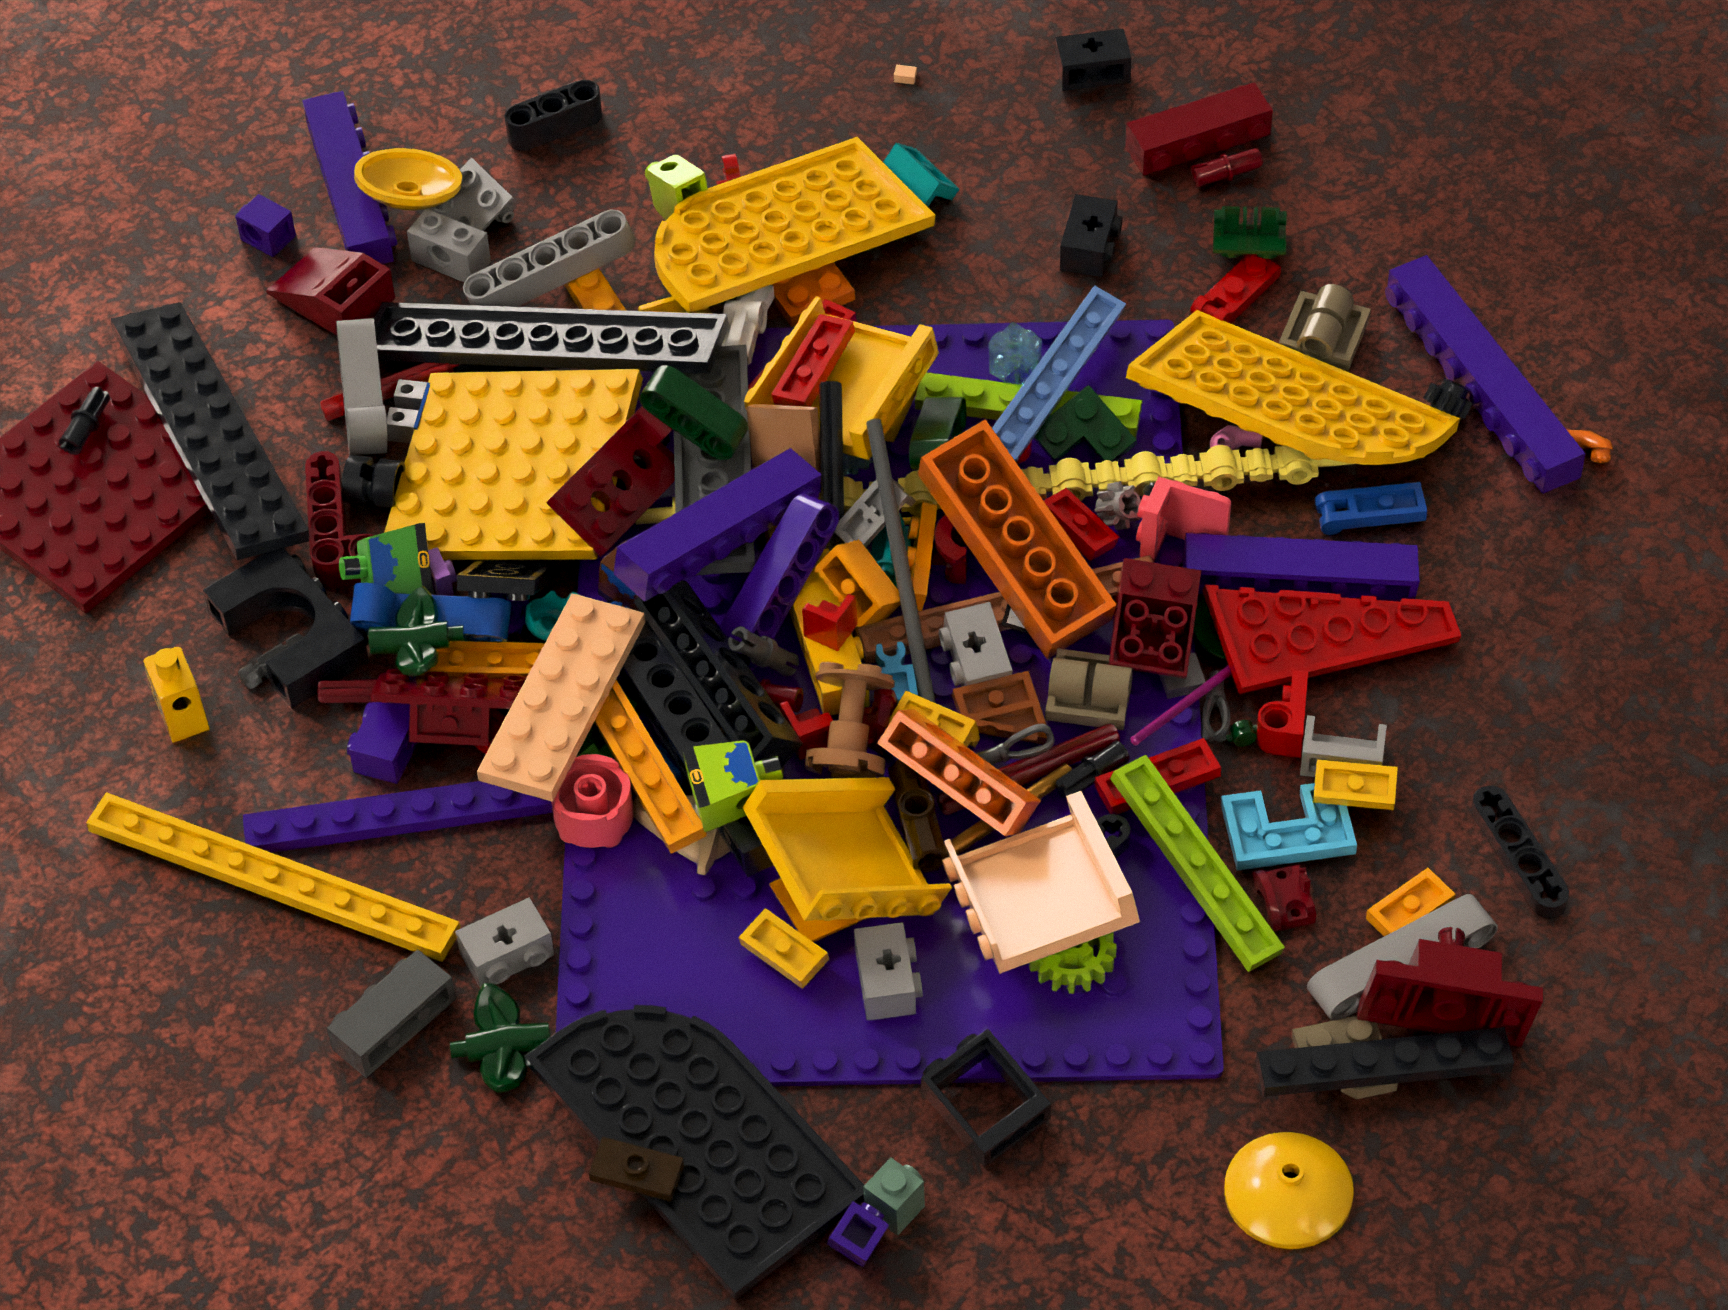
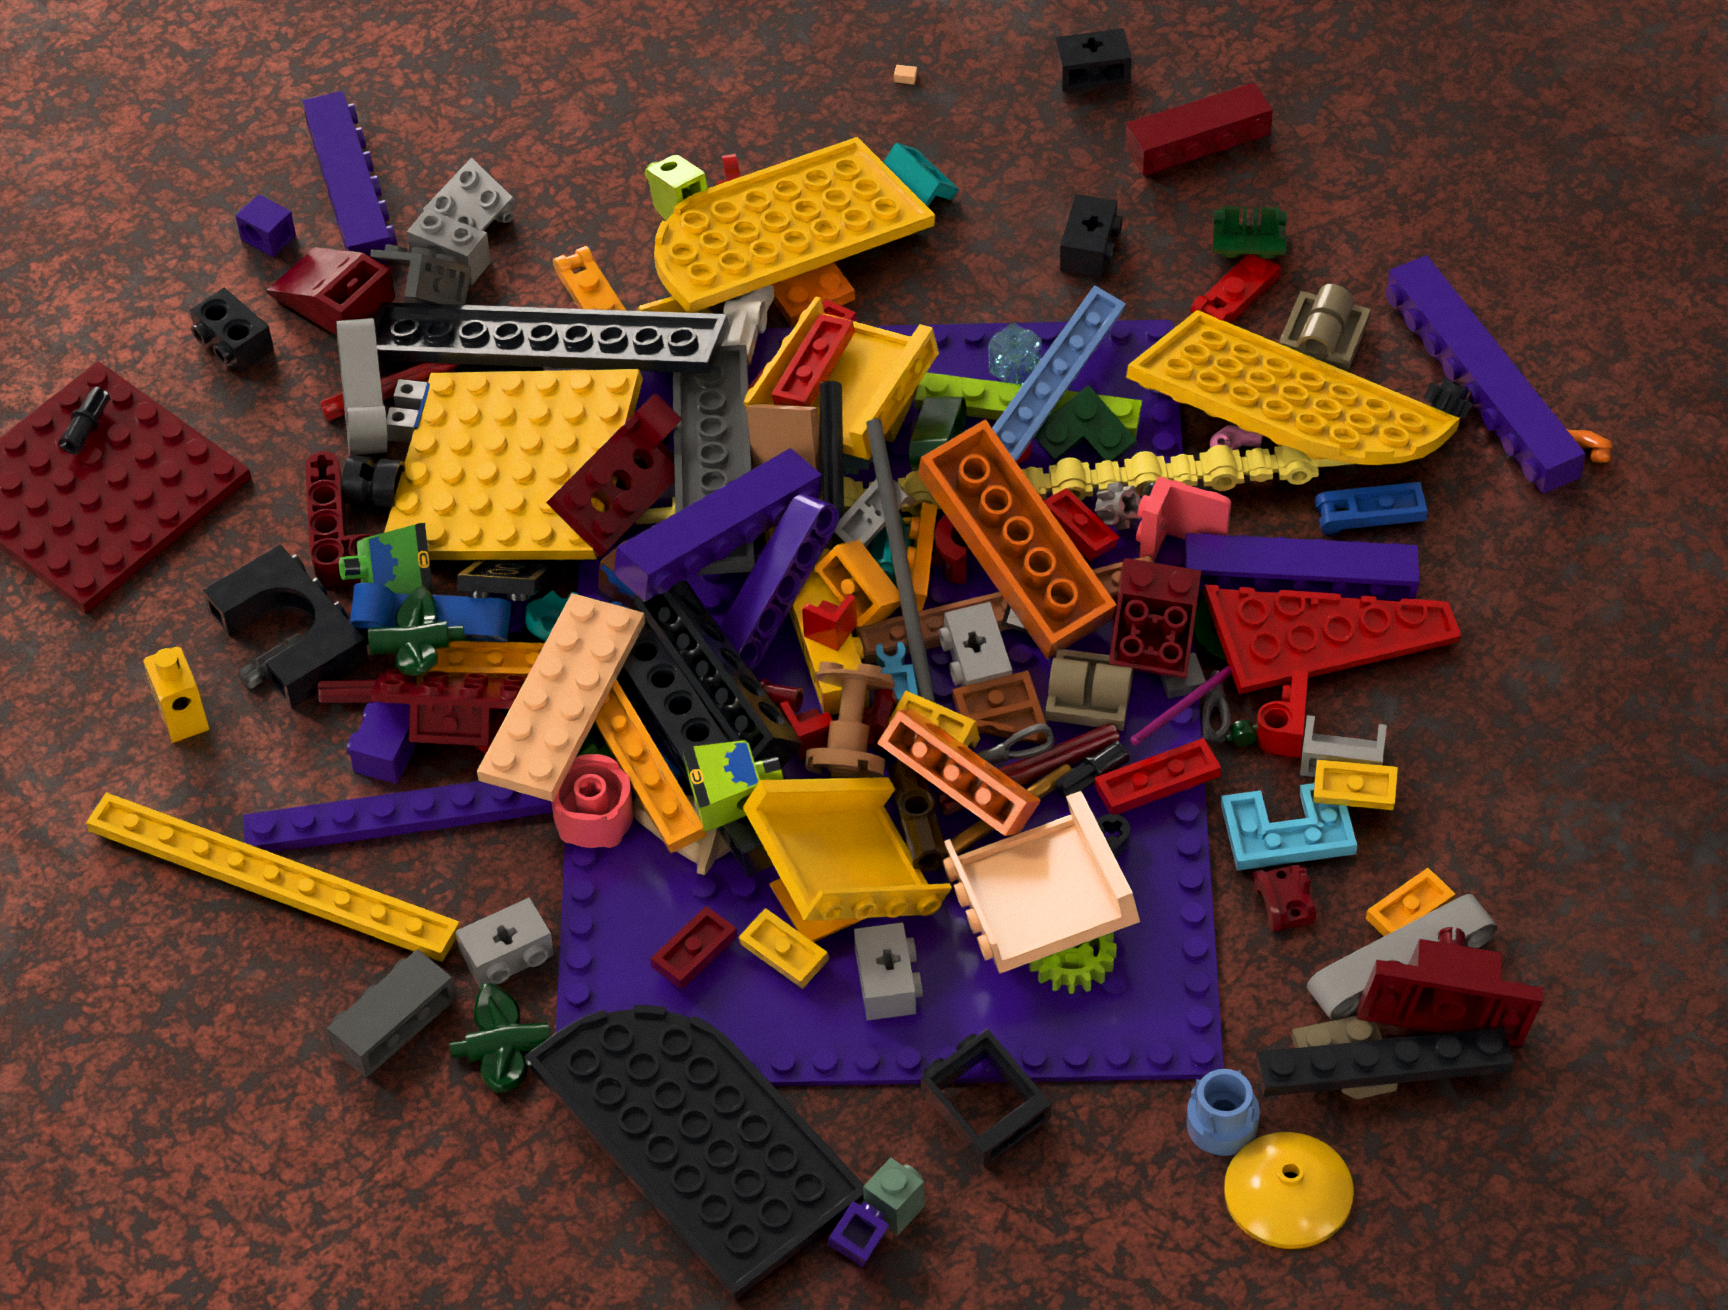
(209, 431): black plate -> none
(231, 330): none -> black brick
(407, 178): yellow dish -> none
(429, 277): none -> dark grey bracket
(441, 573): medium lavender plate -> none
(552, 262): light grey beam -> none
(553, 115): black beam -> none
(636, 1169): dark brown plate -> none
(693, 947): none -> dark red plate
(694, 412): dark green beam -> none
(763, 651): dark grey pin -> none
(1197, 863): lime plate -> none
(1222, 1112): none -> medium blue piece
(1226, 167): dark red axle -> none
(1524, 849): black beam -> none

